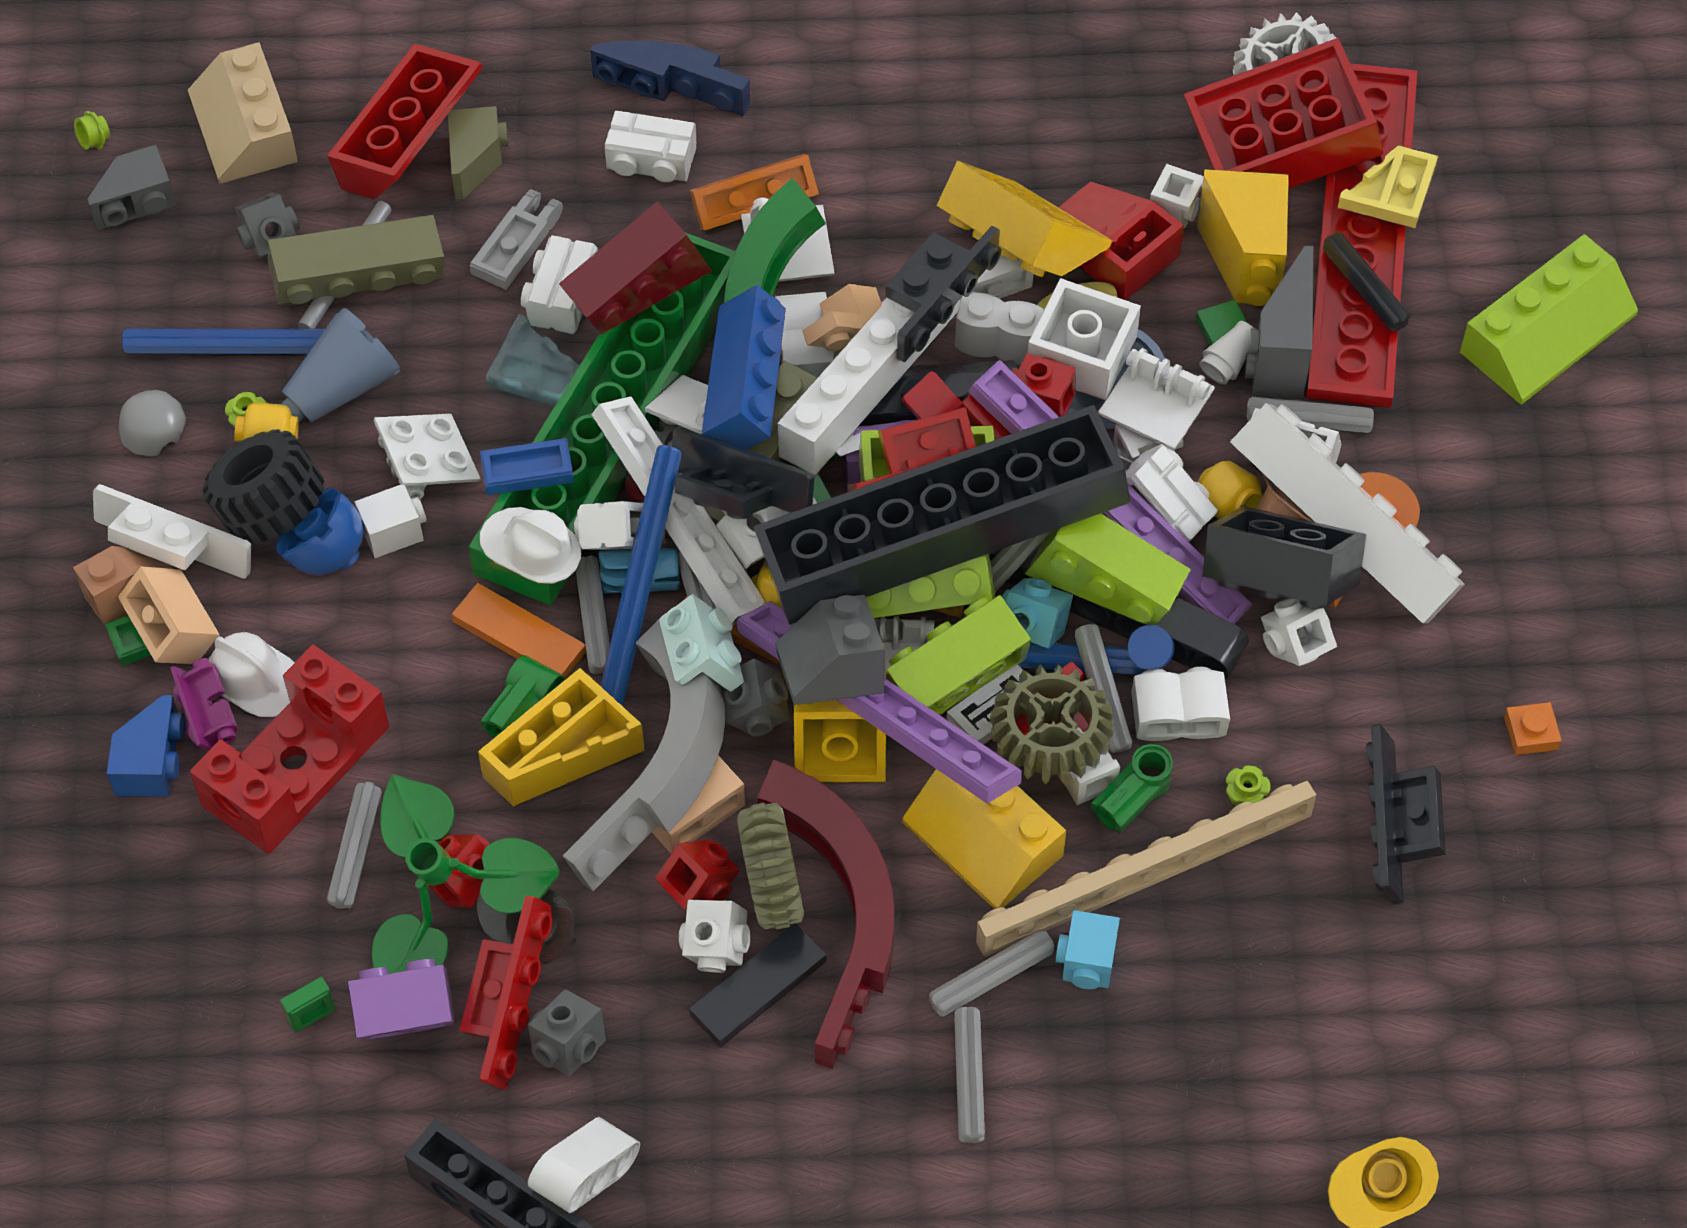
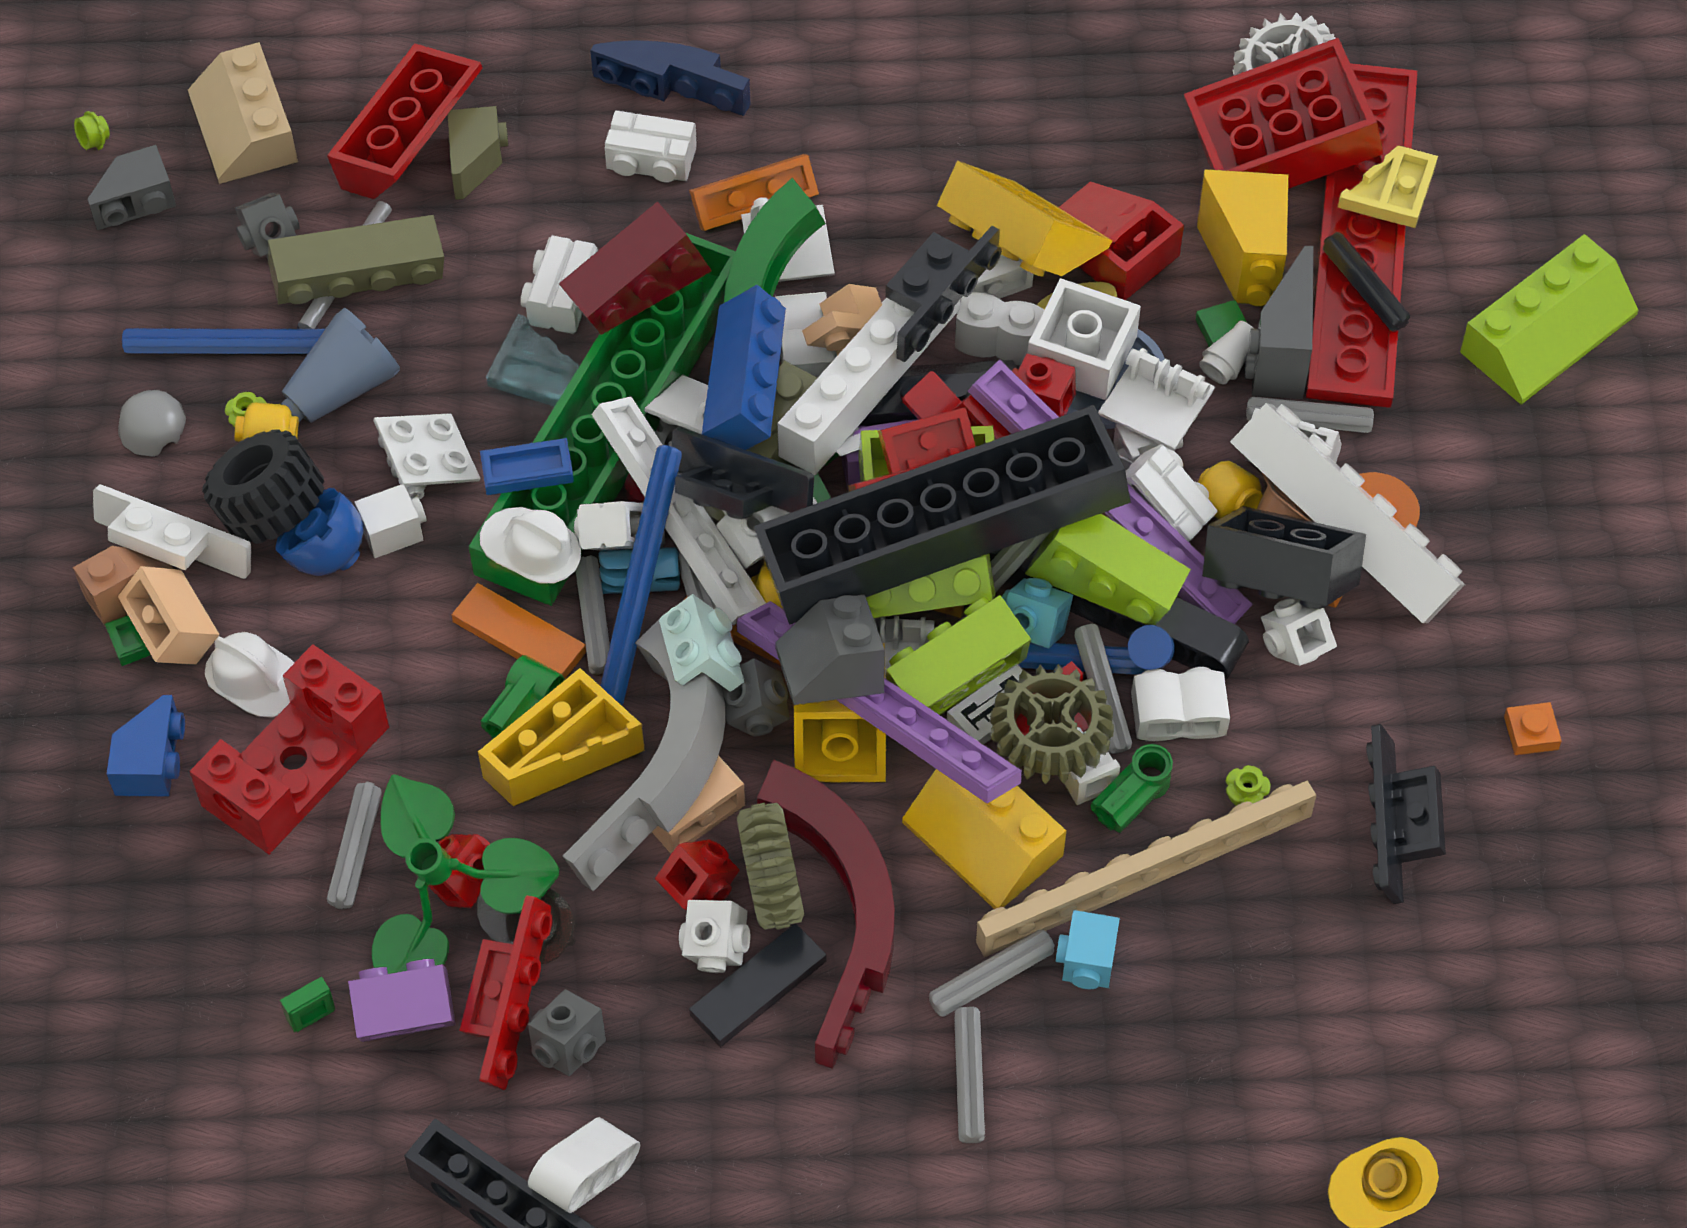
(194, 692): magenta hinge -> none
(515, 240): light grey hinge -> none
(1178, 192): white brick -> none

